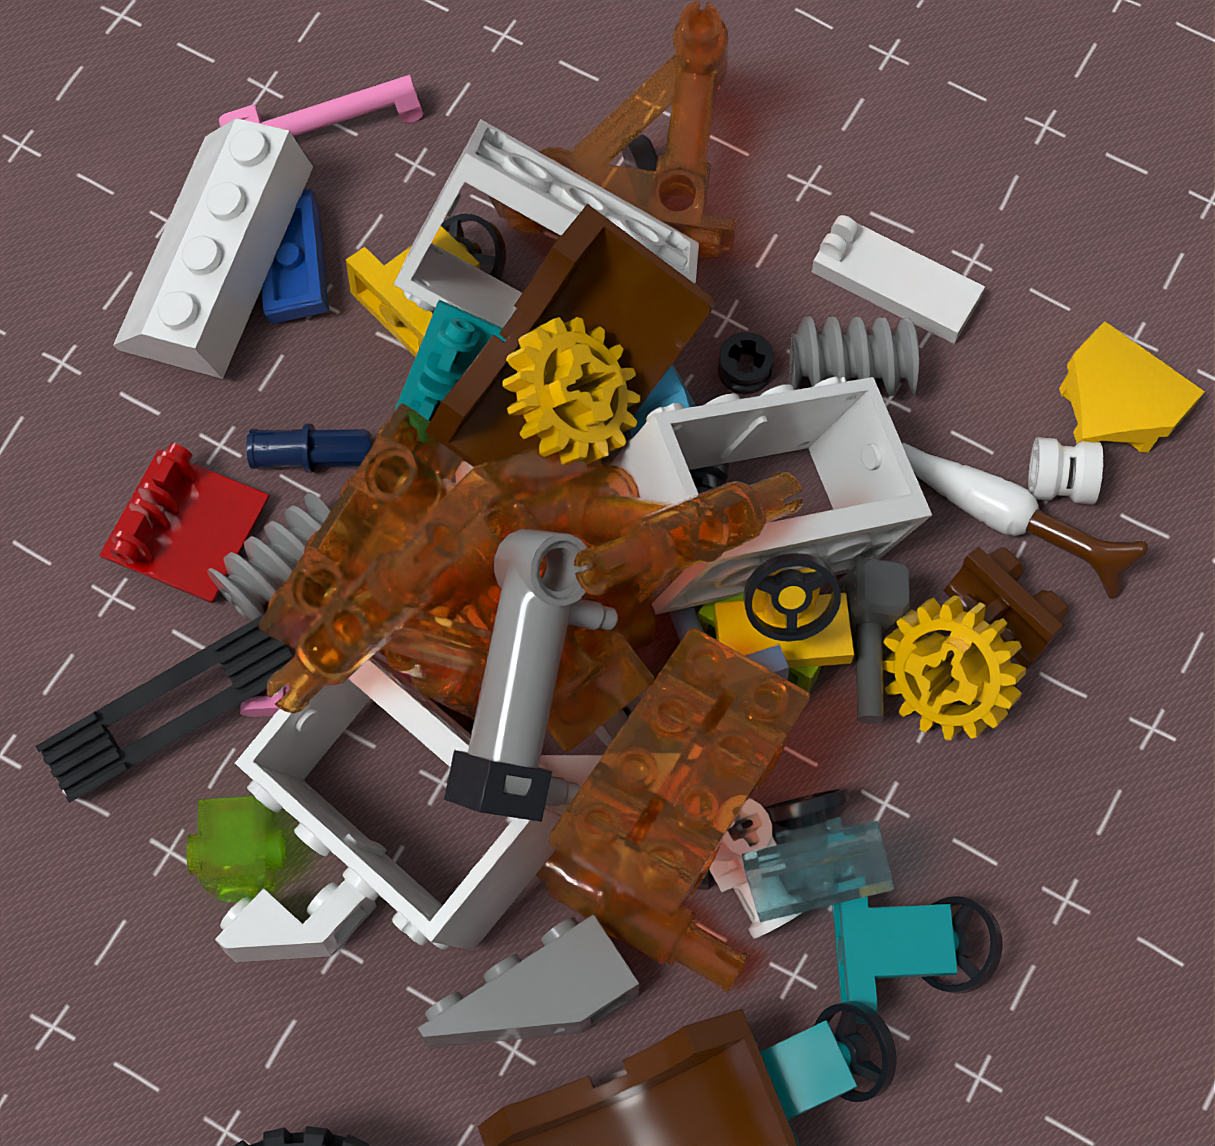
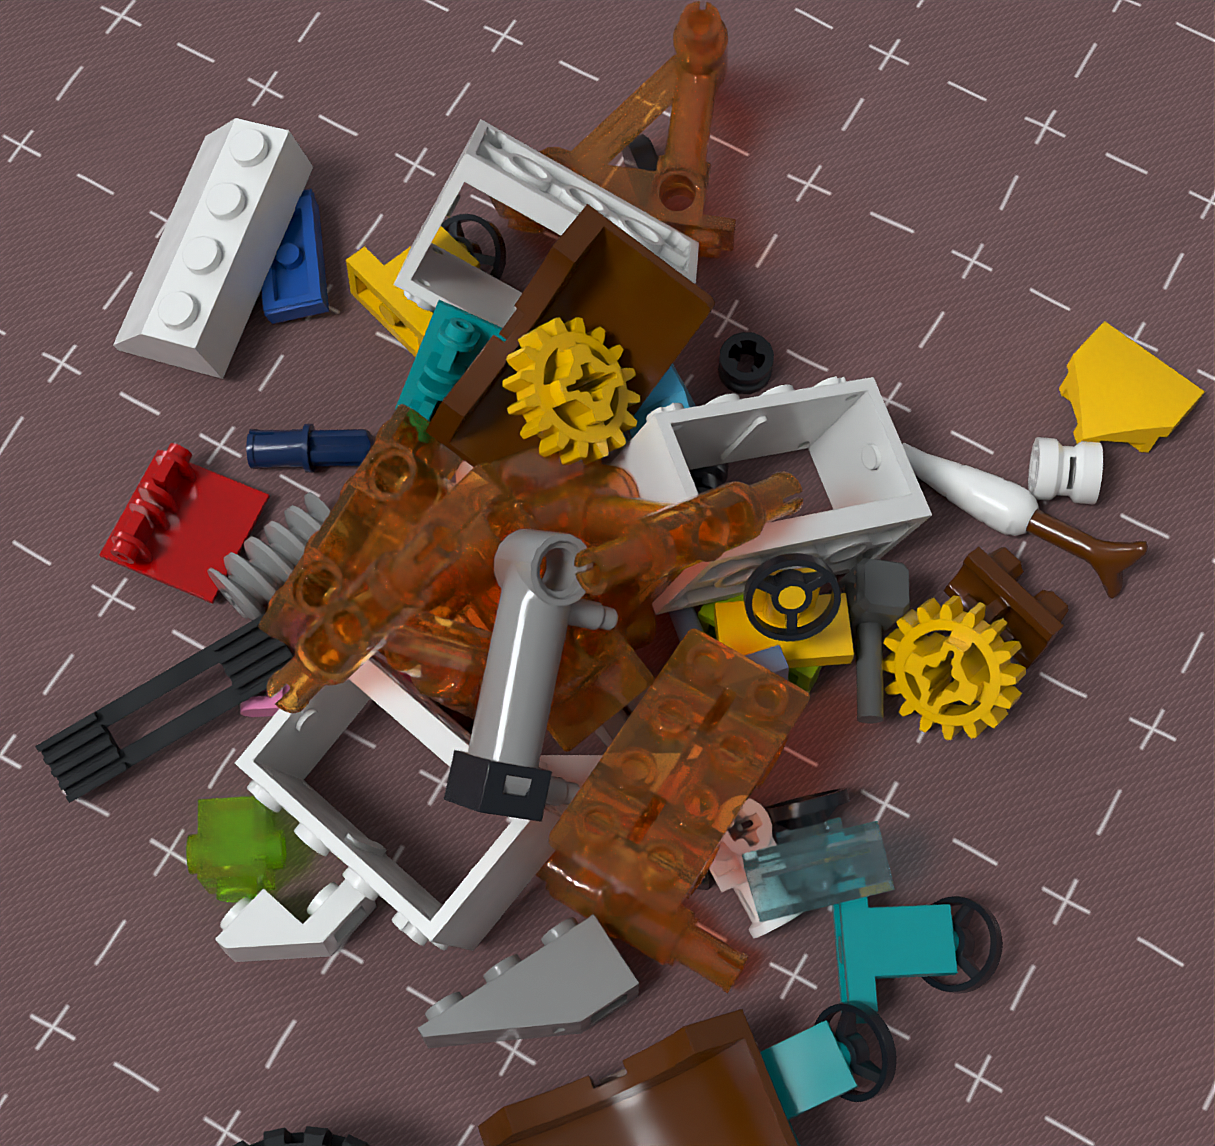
(394, 92): bright pink hinge -> none
(855, 352): light grey piece -> none
(897, 279): white hinge -> none

